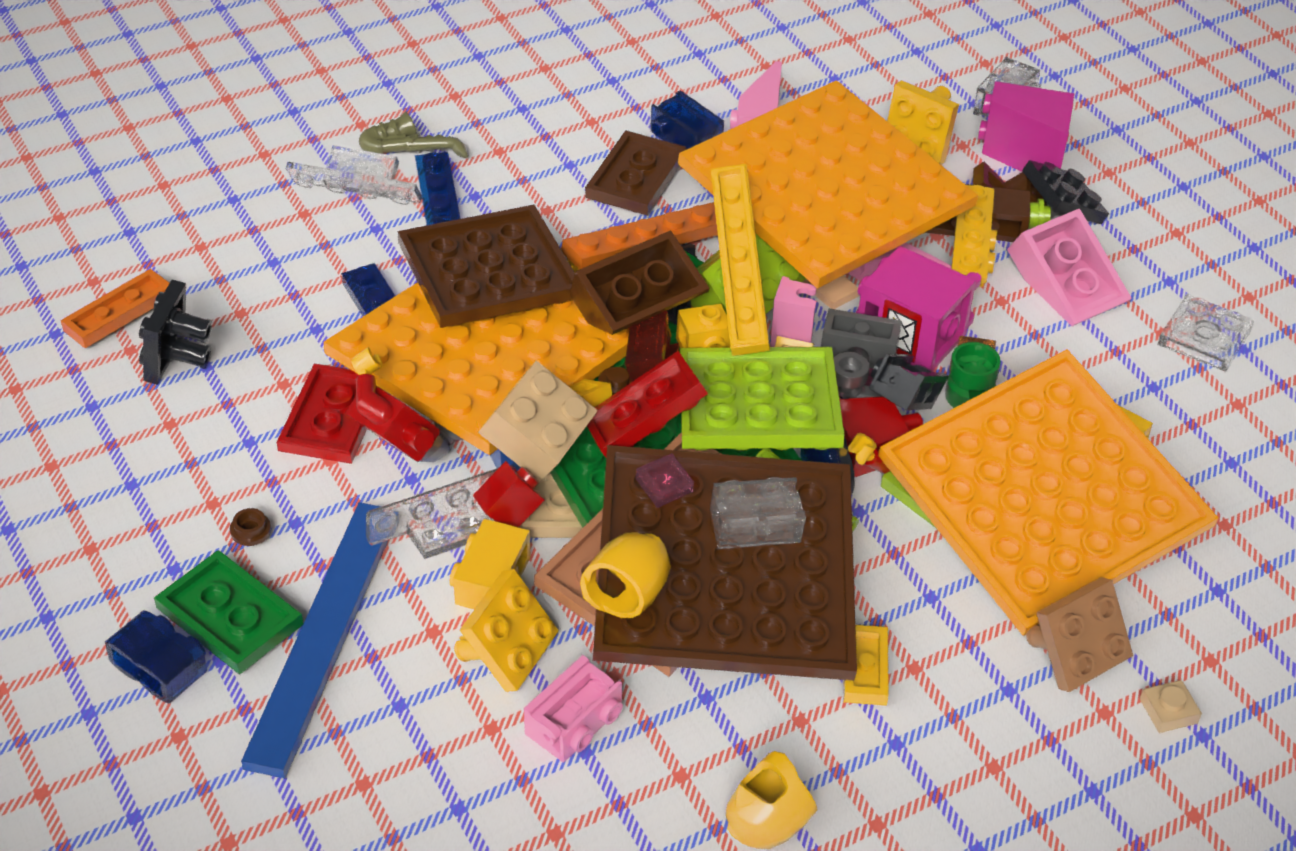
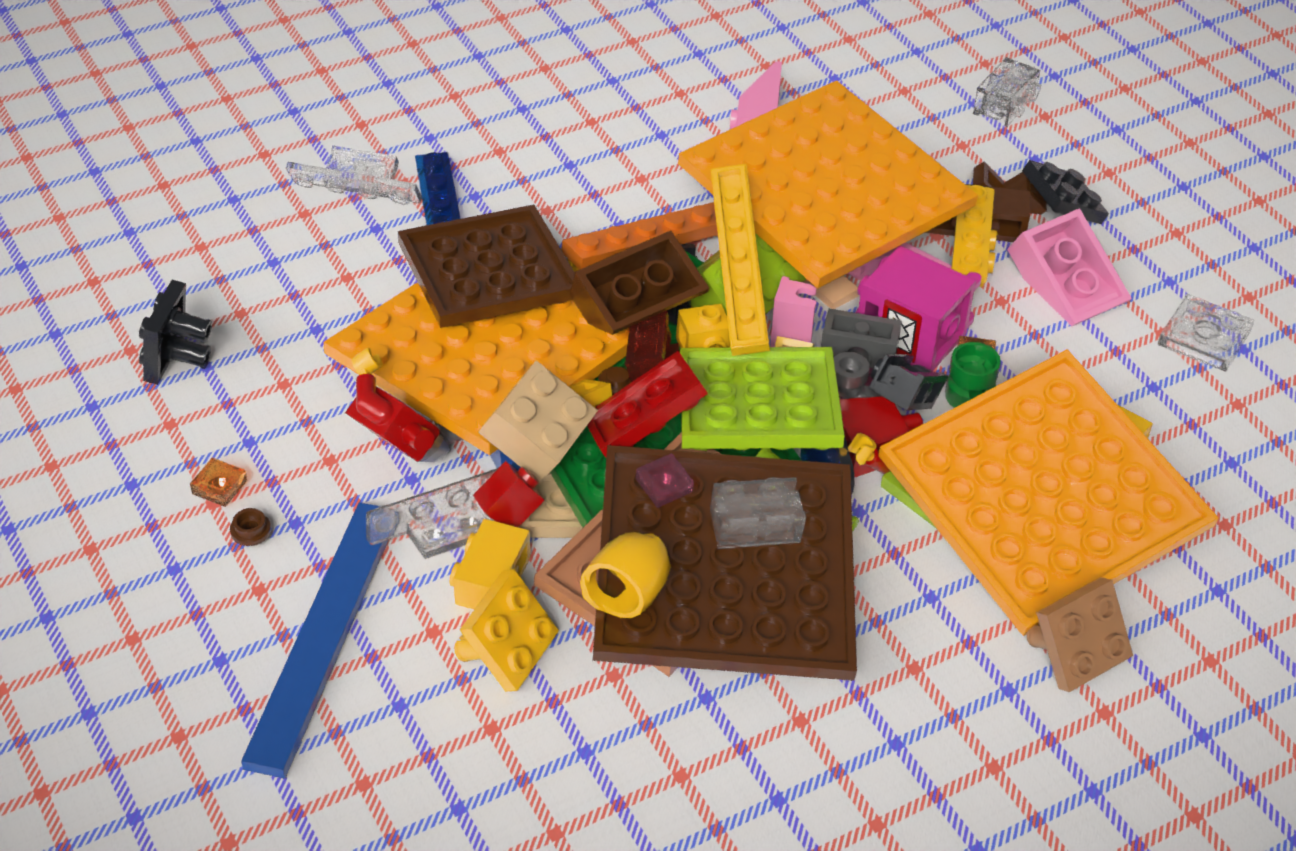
(114, 309): orange plate -> none
(157, 655): clear blue brick -> none
(218, 482): none -> clear orange plate
(228, 611): green plate -> none
(319, 420): red tile -> none
(367, 288): clear blue plate -> none
(402, 136): olive piece -> none
(573, 709): bright pink hinge -> none
(635, 173): reddish brown plate -> none
(684, 121): clear blue hinge -> none
(769, 807): yellow piece -> none
(872, 667): yellow plate -> none
(924, 117): yellow plate -> none
(1025, 124): dark pink slope -> none
(1039, 213): lime plate -> none
(1170, 706): tan plate -> none

